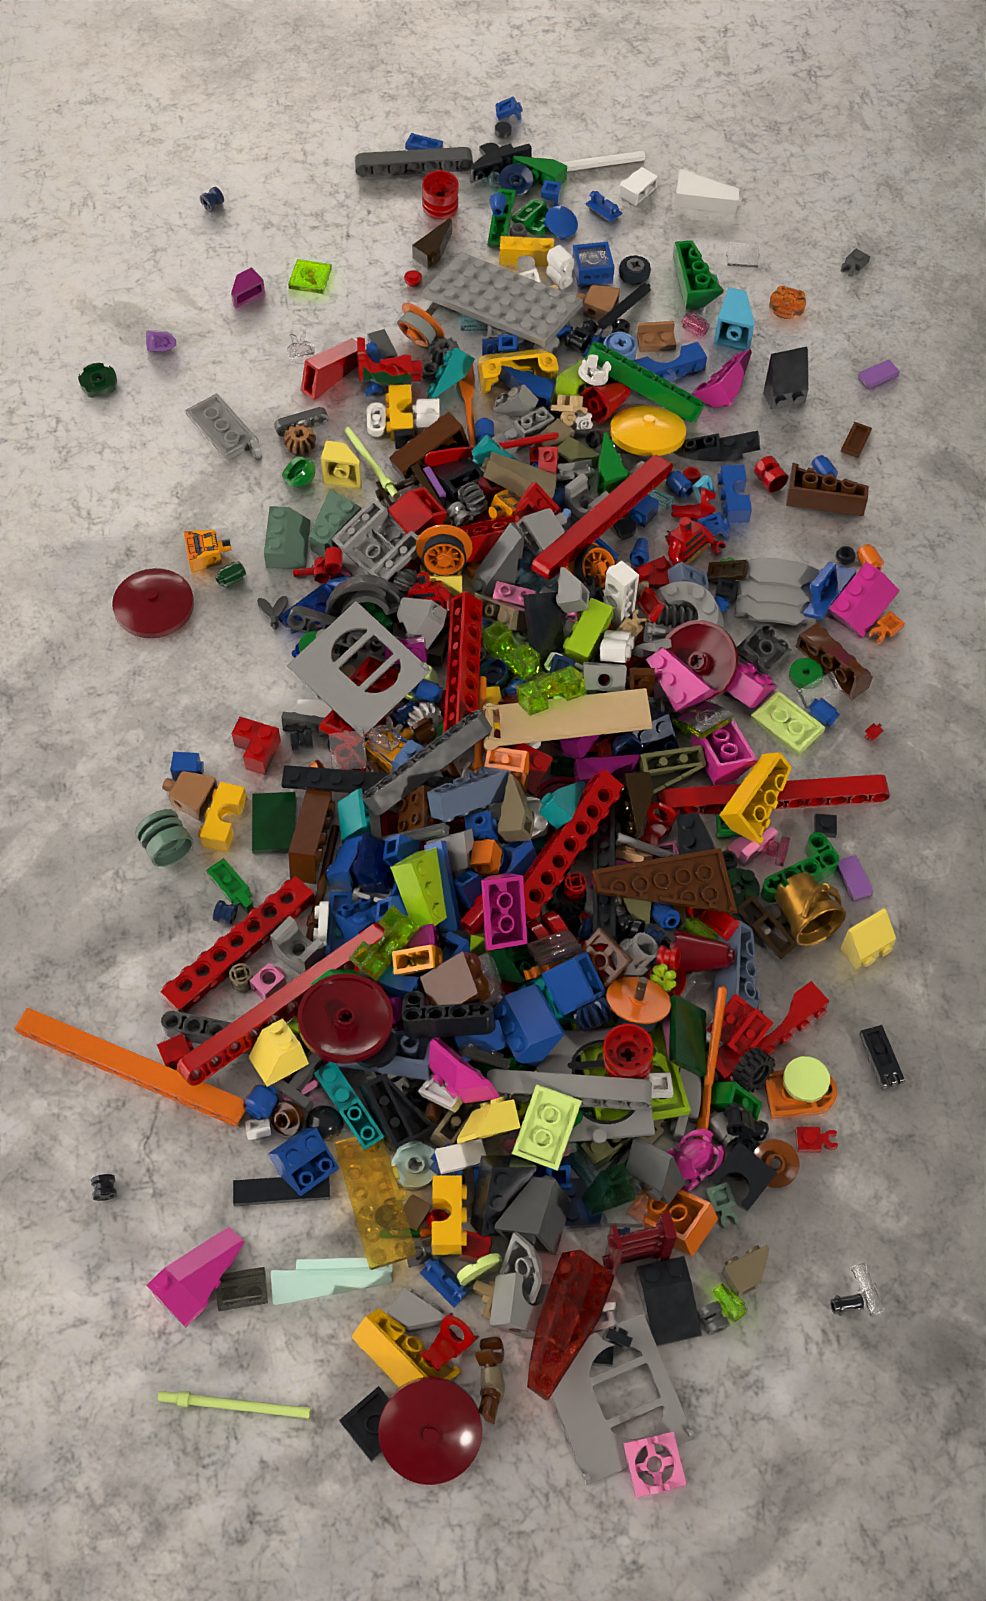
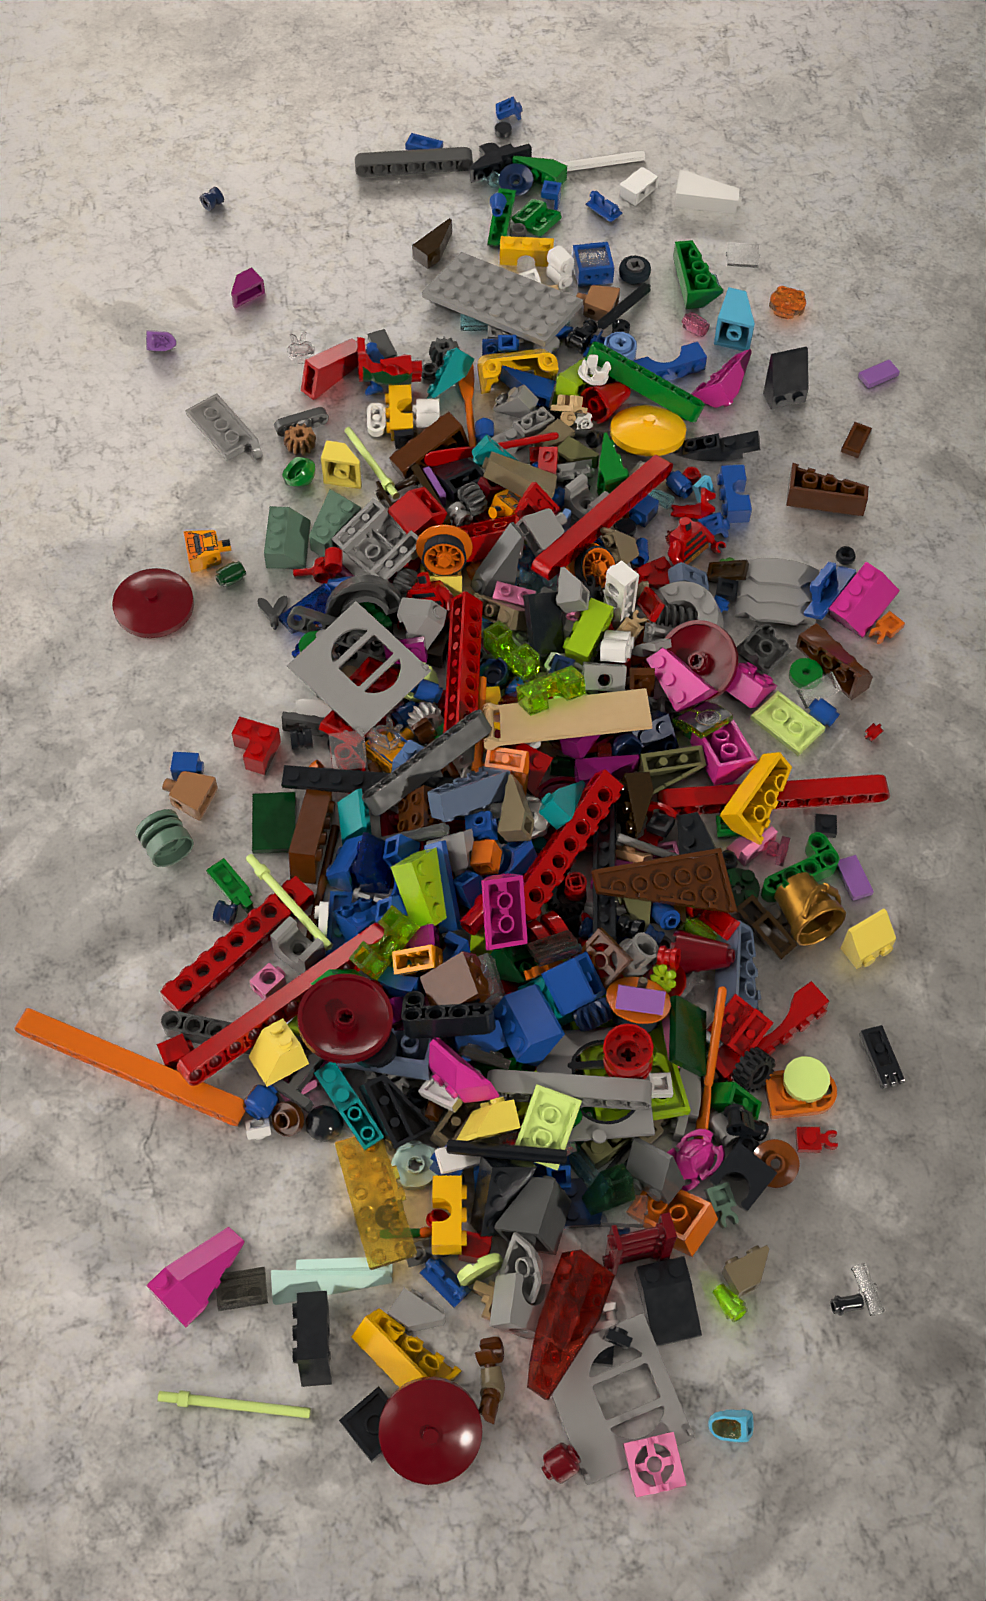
(95, 388): dark green plate -> none
(103, 1187): black wheel -> none
(226, 800): yellow arch -> none
(241, 983): dark tan wheel -> none
(264, 874): none -> yellowish green bar
(275, 1191): black tile -> none
(303, 1160): blue slope -> none
(310, 276): clear neon green tile -> none
(312, 1338): none -> black wedge
(413, 278): red plate -> none
(416, 1211): dark tan slope -> none
(420, 325): piece -> none
(440, 194): red wheel -> none
(447, 1343): red hair -> none
(504, 1151): none -> black axle
(561, 222): blue dish -> none
(561, 1463): none -> dark red head
(620, 545): none -> dark tan slope
(640, 999): none -> medium lavender tile
(656, 336): medium nougat bracket -> none
(660, 824): none -> black plate
(713, 1318): dark grey wheel -> none
(732, 1425): none -> medium azure rock
(771, 474): red wheel -> none
(823, 466): blue brick -> none
(855, 260): dark grey plate -> none
(869, 554): orange brick -> none

